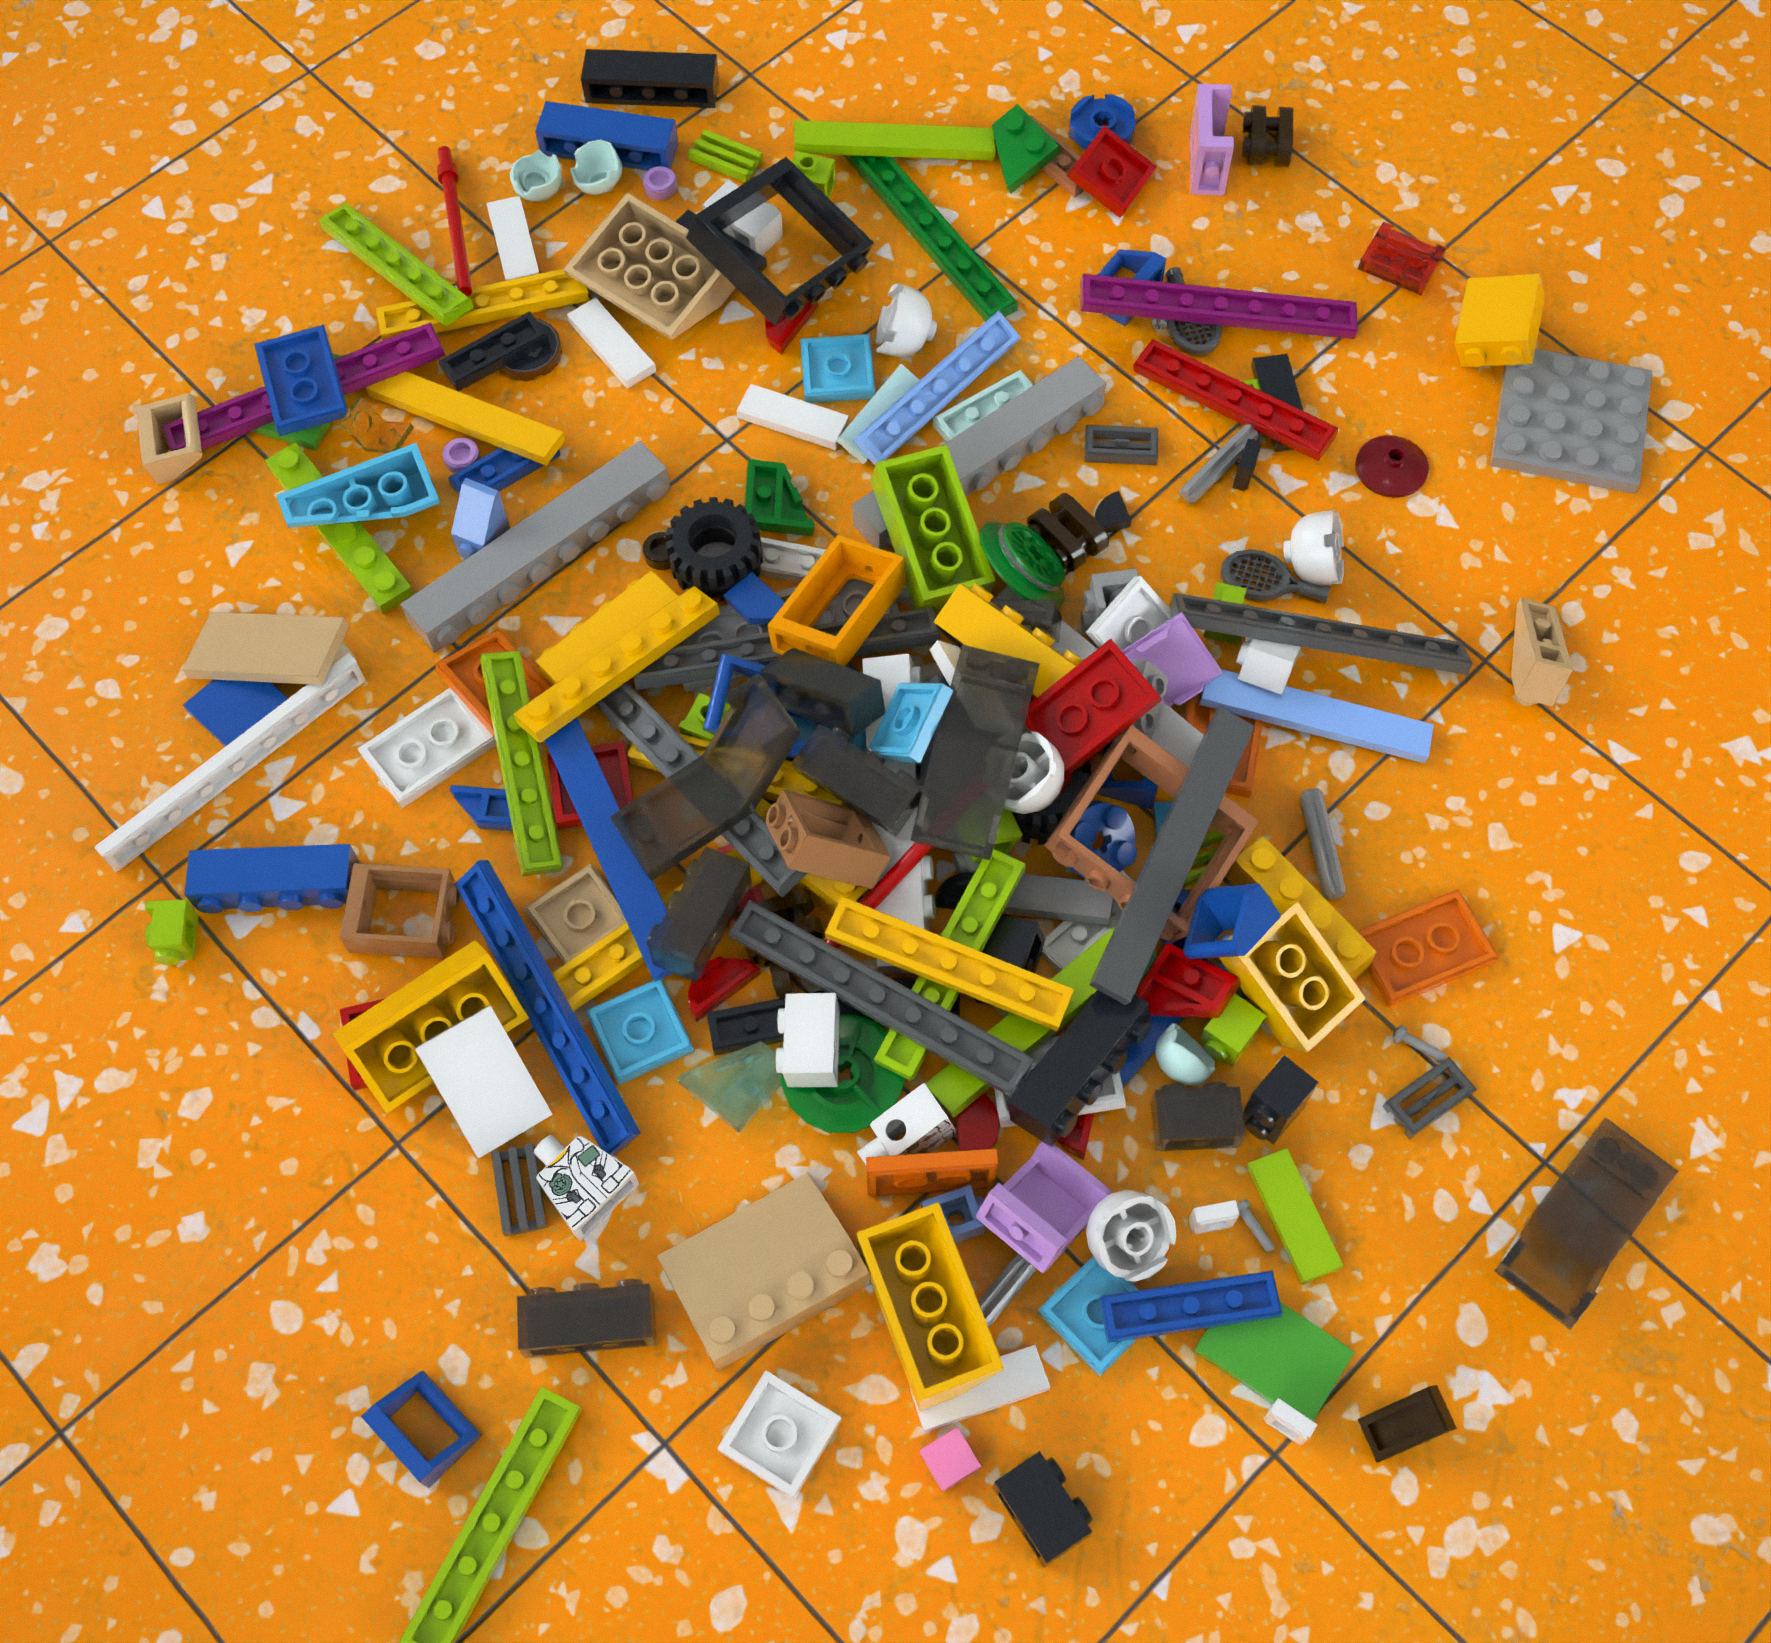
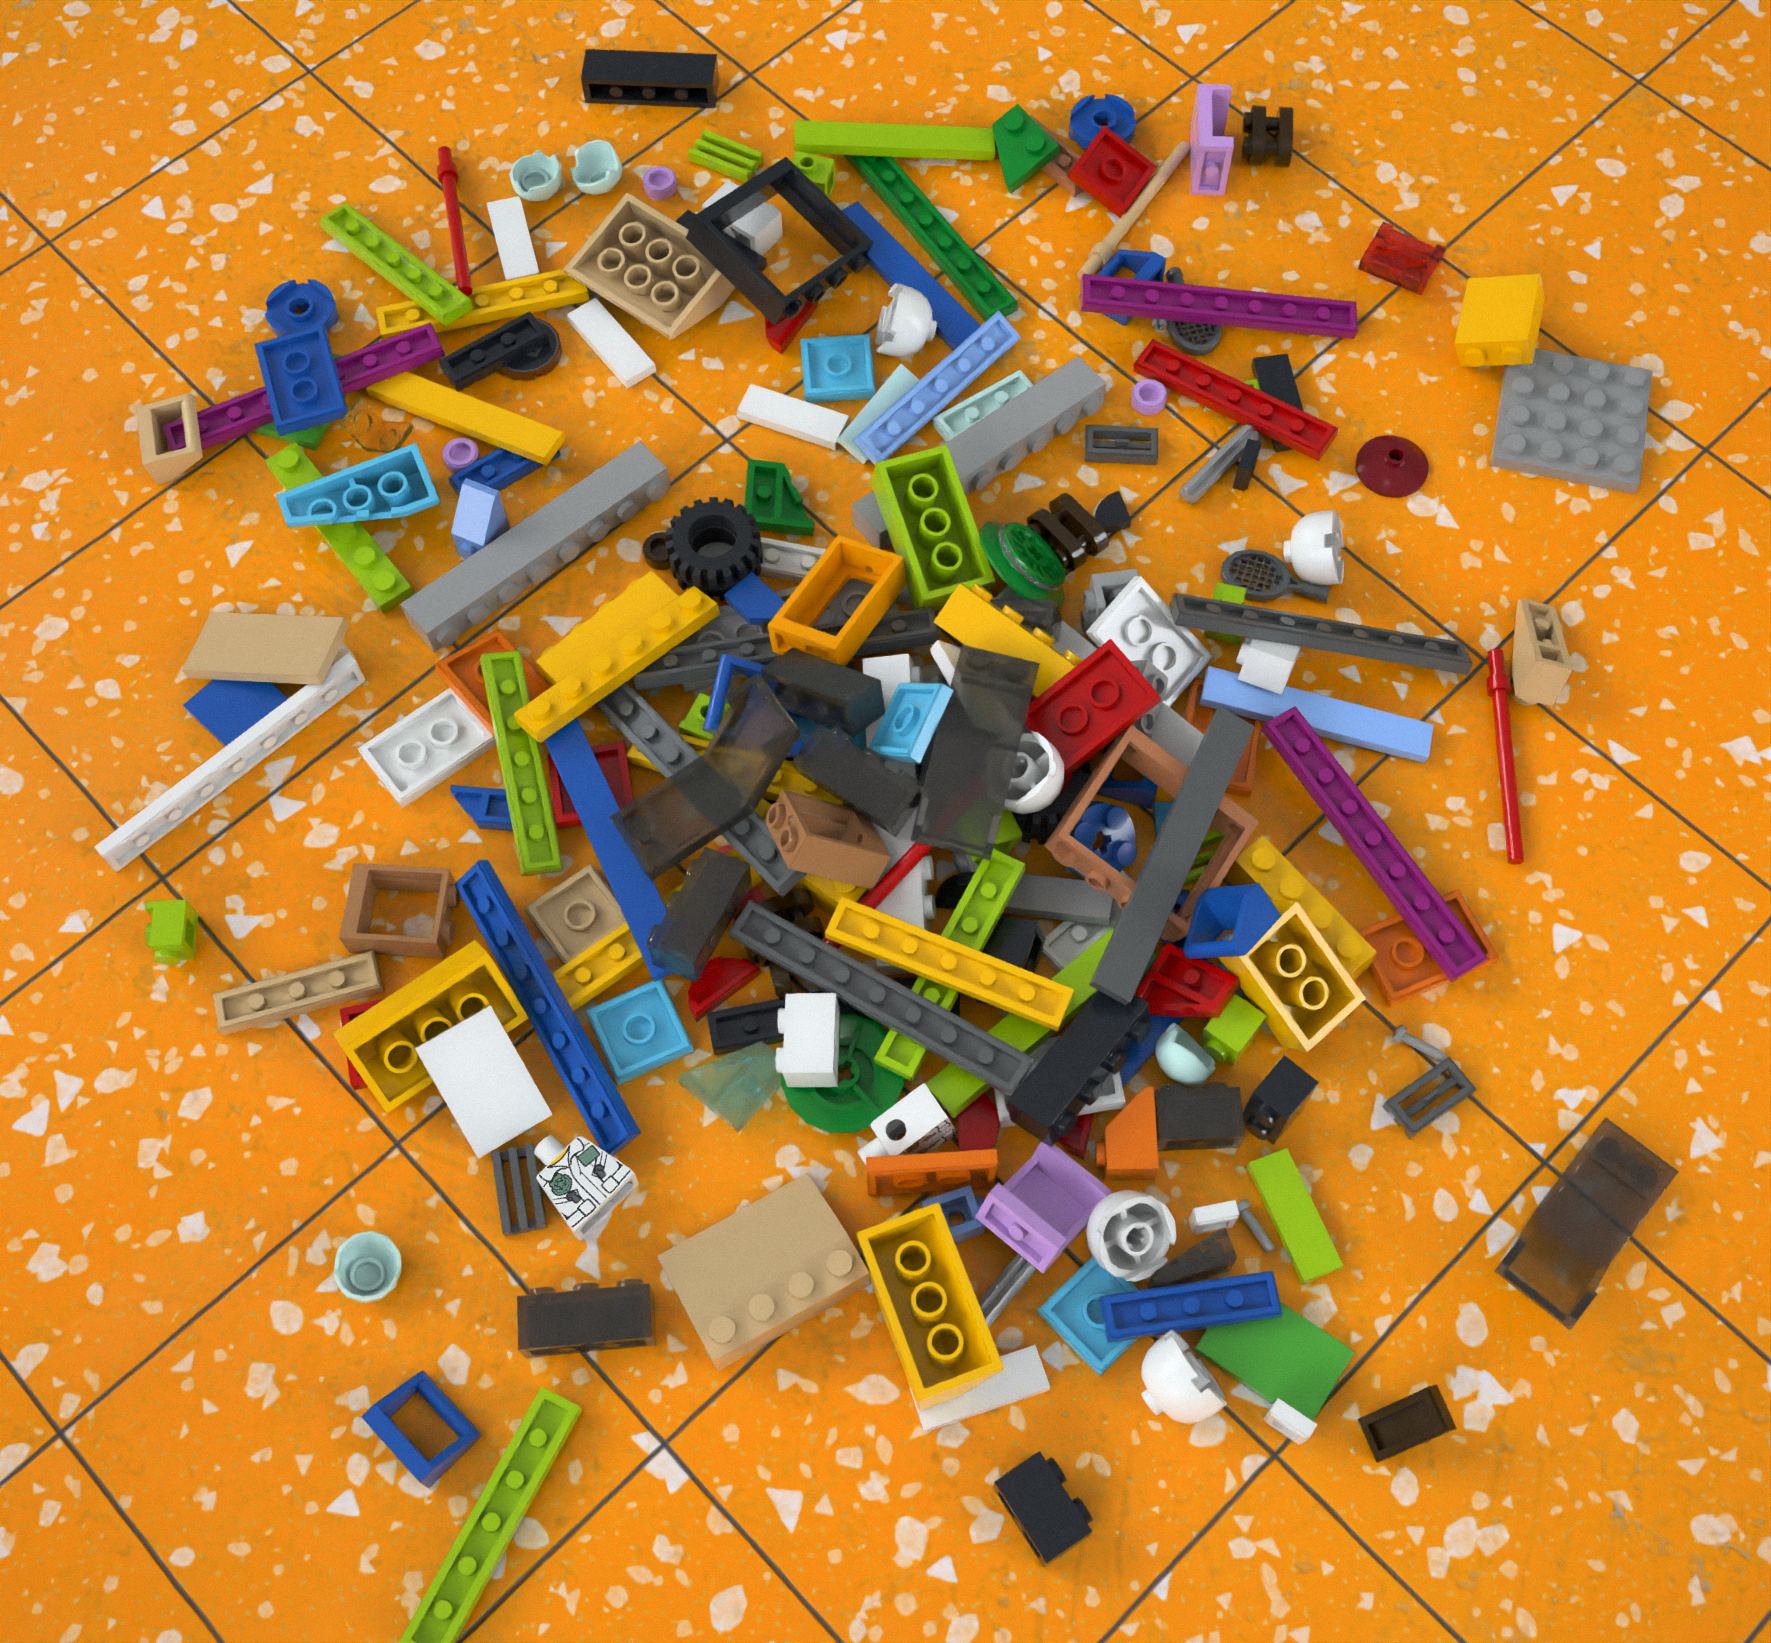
(269, 877): blue brick -> none
(291, 296): none -> blue plate
(298, 993): none -> tan tile
(367, 1266): none -> light aqua hair
(637, 139): blue brick -> none
(779, 1434): white plate -> none
(898, 266): none -> blue tile
(950, 1459): bright pink tile -> none
(1102, 251): none -> tan bar
(1130, 1141): none -> orange slope
(1148, 397): none -> lavender tile
(1179, 1382): none -> white cylinder
(1180, 656): lavender piece -> none
(1204, 1260): none -> clear smoke slope
(1322, 844): light grey axle -> none
(1374, 845): none -> magenta tile
(1499, 688): none -> red bar

